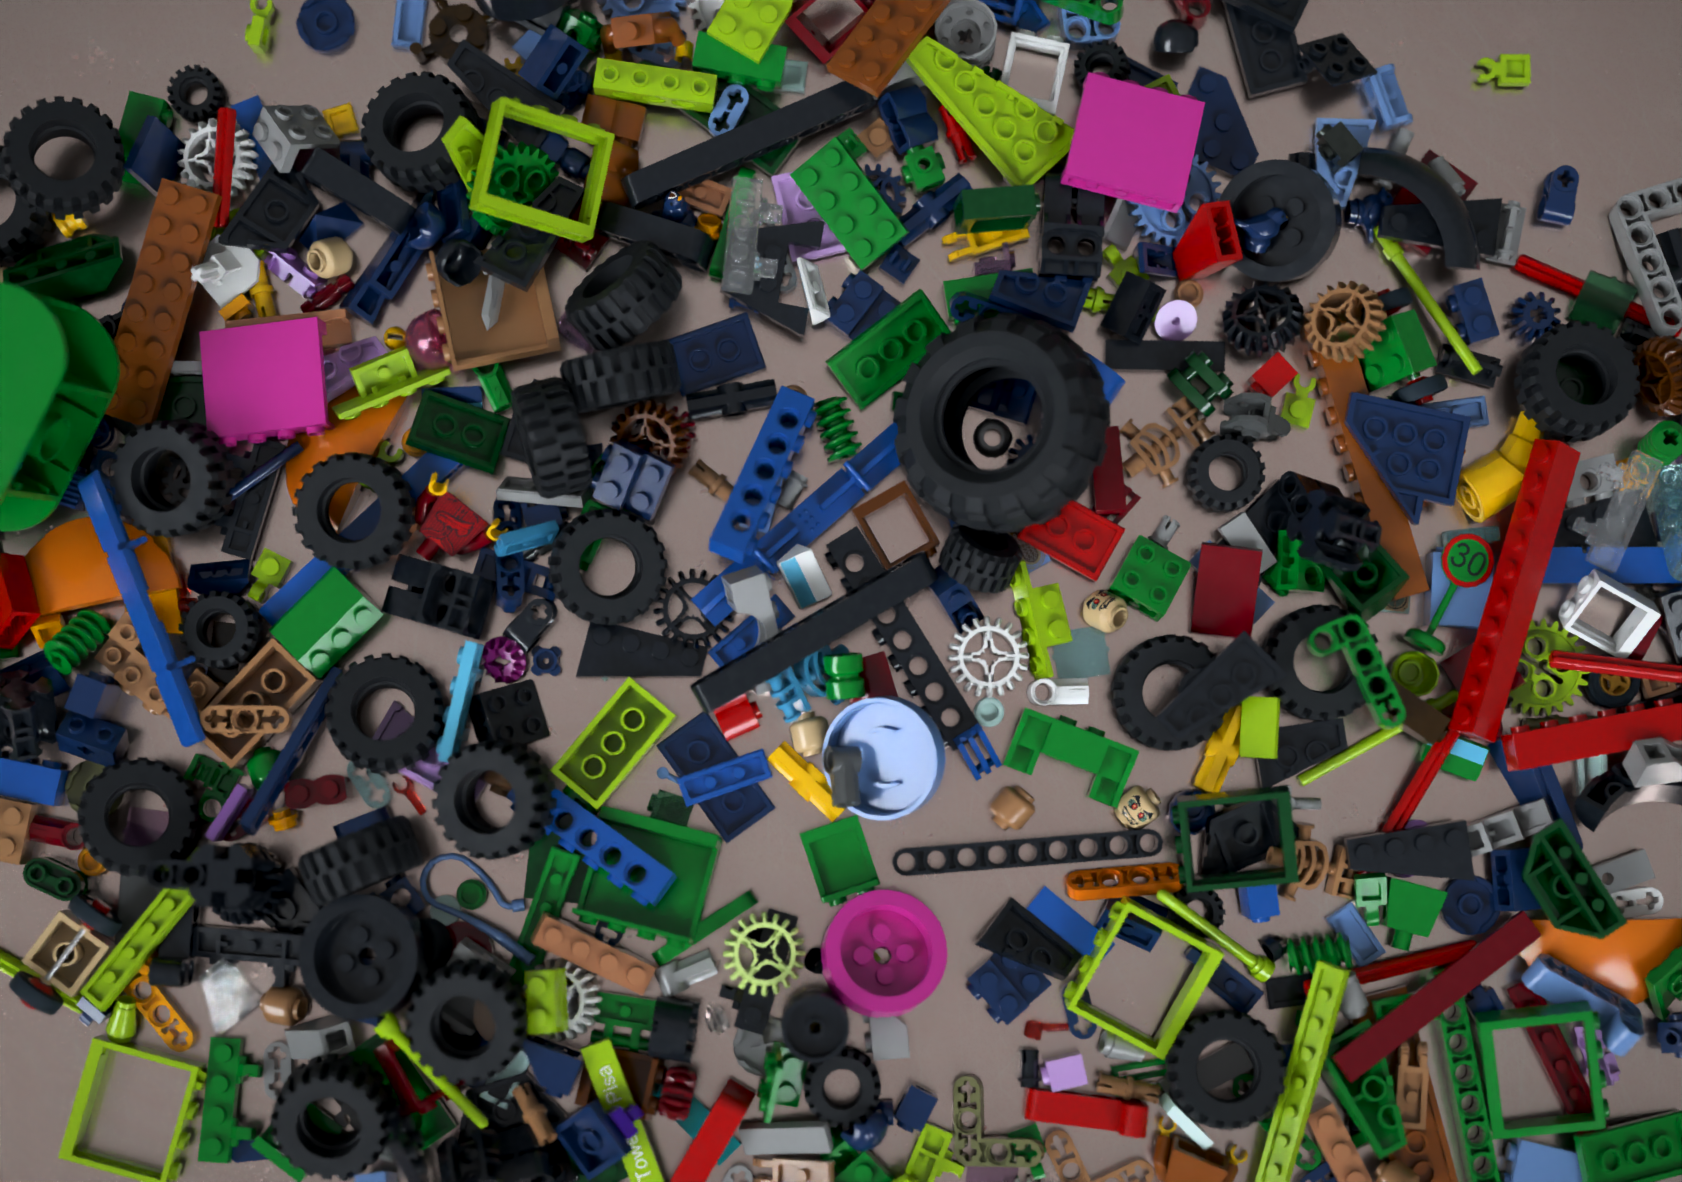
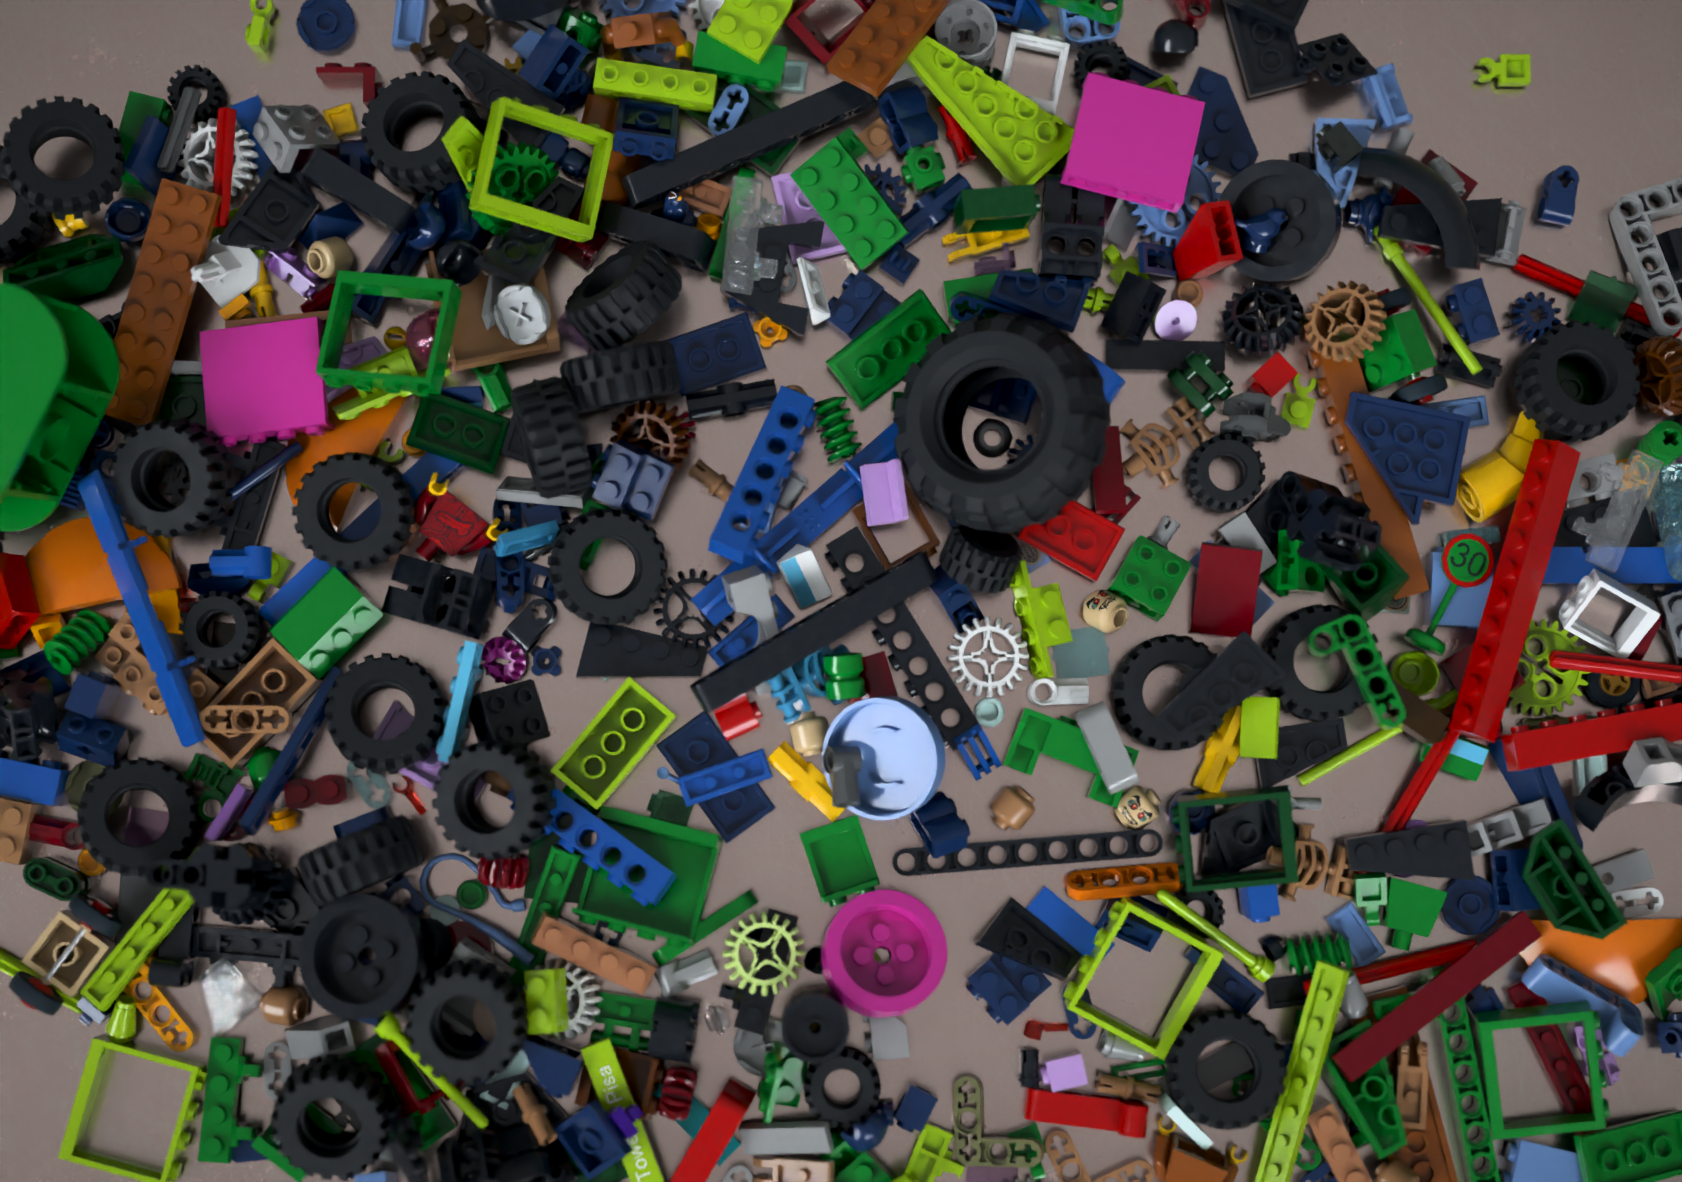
(127, 219): none -> dark blue hair
(179, 129): none -> dark grey axle
(250, 562): none -> blue piece
(351, 283): none -> green window
(360, 72): none -> dark red bracket
(504, 872): none -> dark red gear
(522, 313): none -> light grey tile
(646, 128): none -> dark blue plate
(768, 338): none -> light orange plate
(884, 492): none -> lavender panel
(940, 826): none -> dark blue brick
(1106, 747): none -> light grey beam

